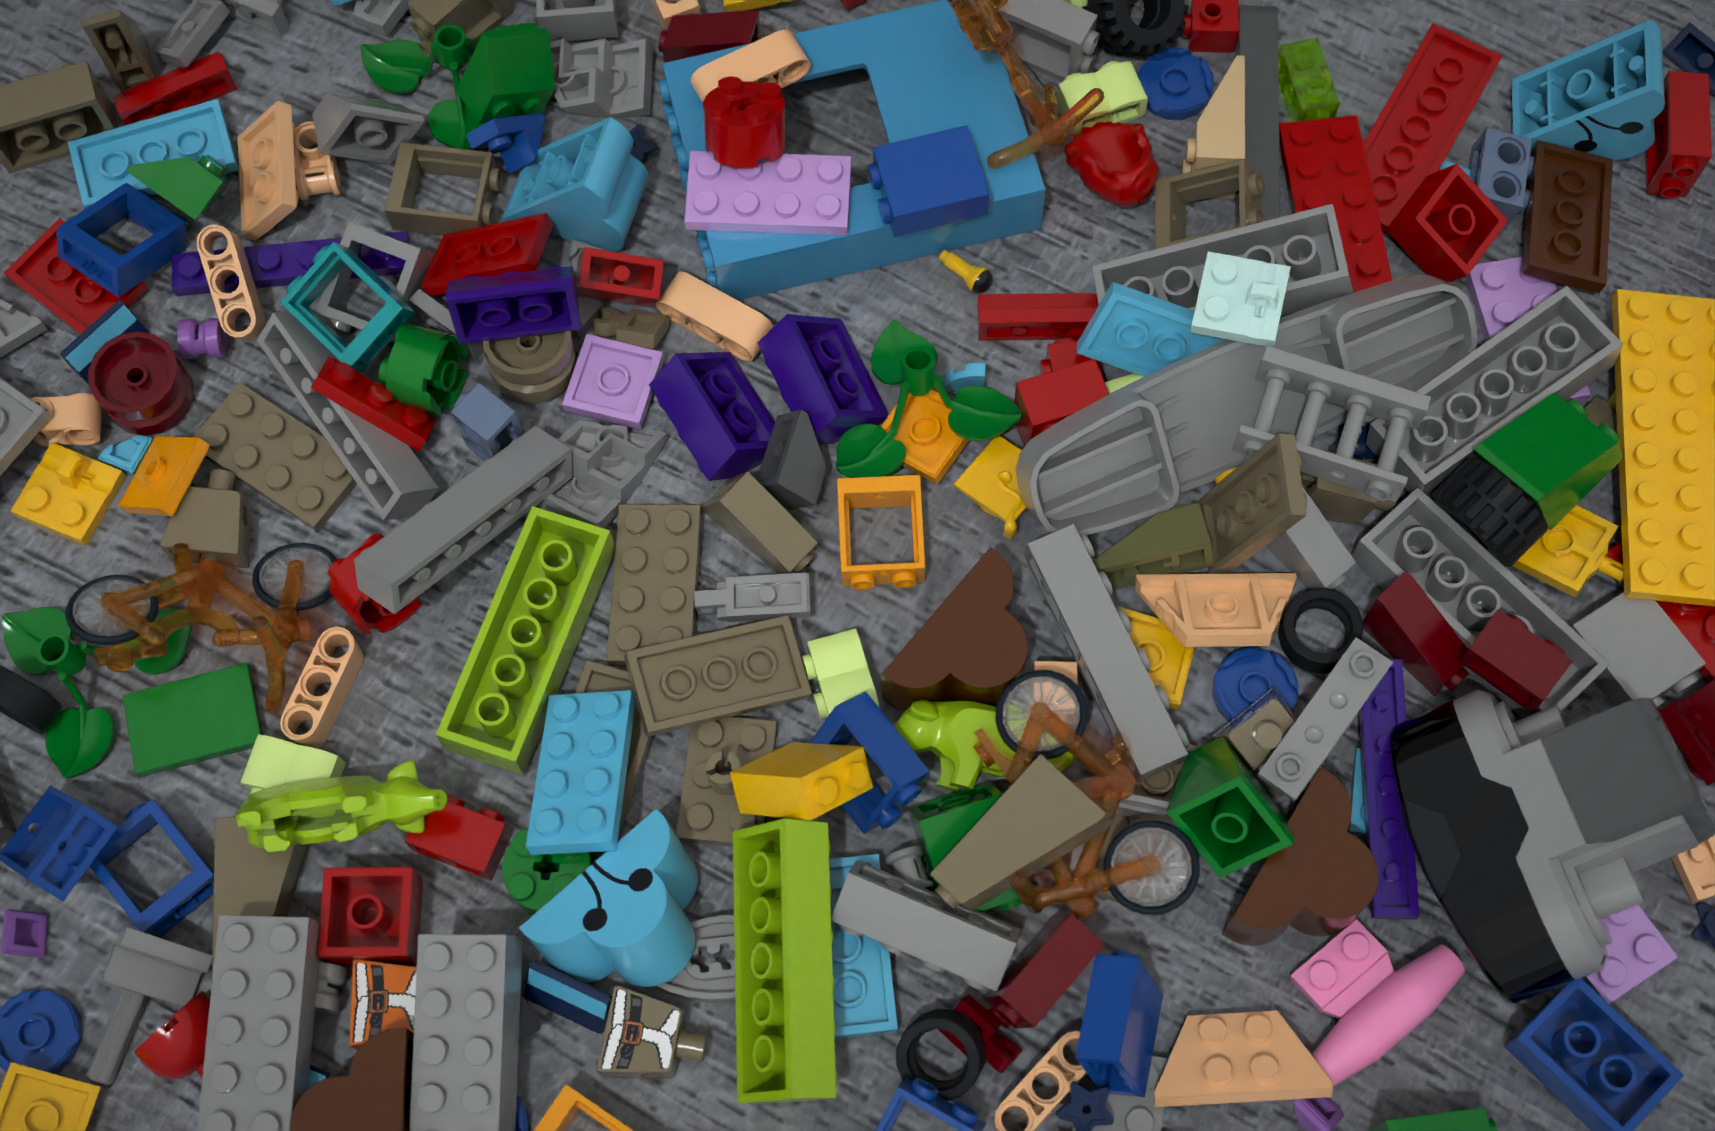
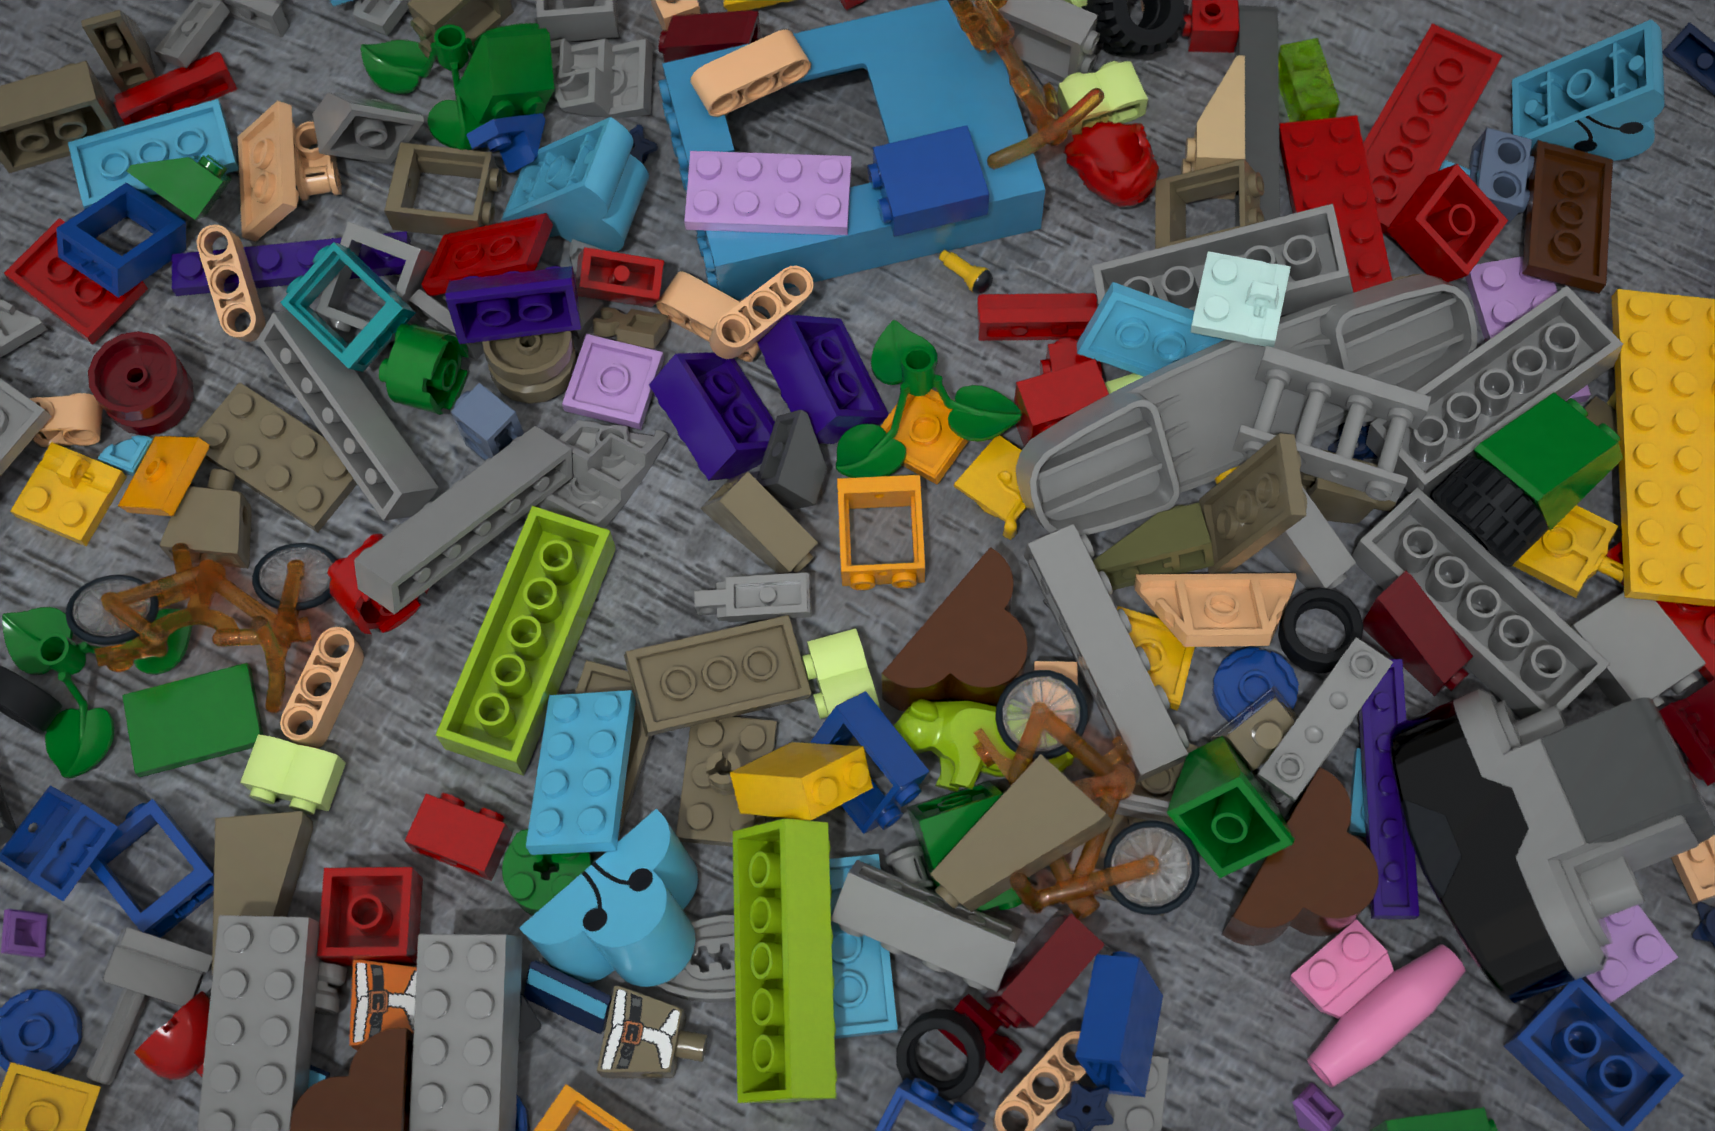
(112, 323): medium azure slope -> none
(201, 339): medium lavender wheel -> none
(337, 808): lime animal -> none
(373, 403): red plate -> none
(654, 576): dark tan plate -> none
(744, 122): red brick -> none
(771, 297): none -> light nougat beam
(972, 375): medium azure tile -> none
(1176, 83): blue tile -> none
(1239, 1061): light nougat wing -> none
(1516, 660): dark red brick -> none
(1681, 136): red window -> none

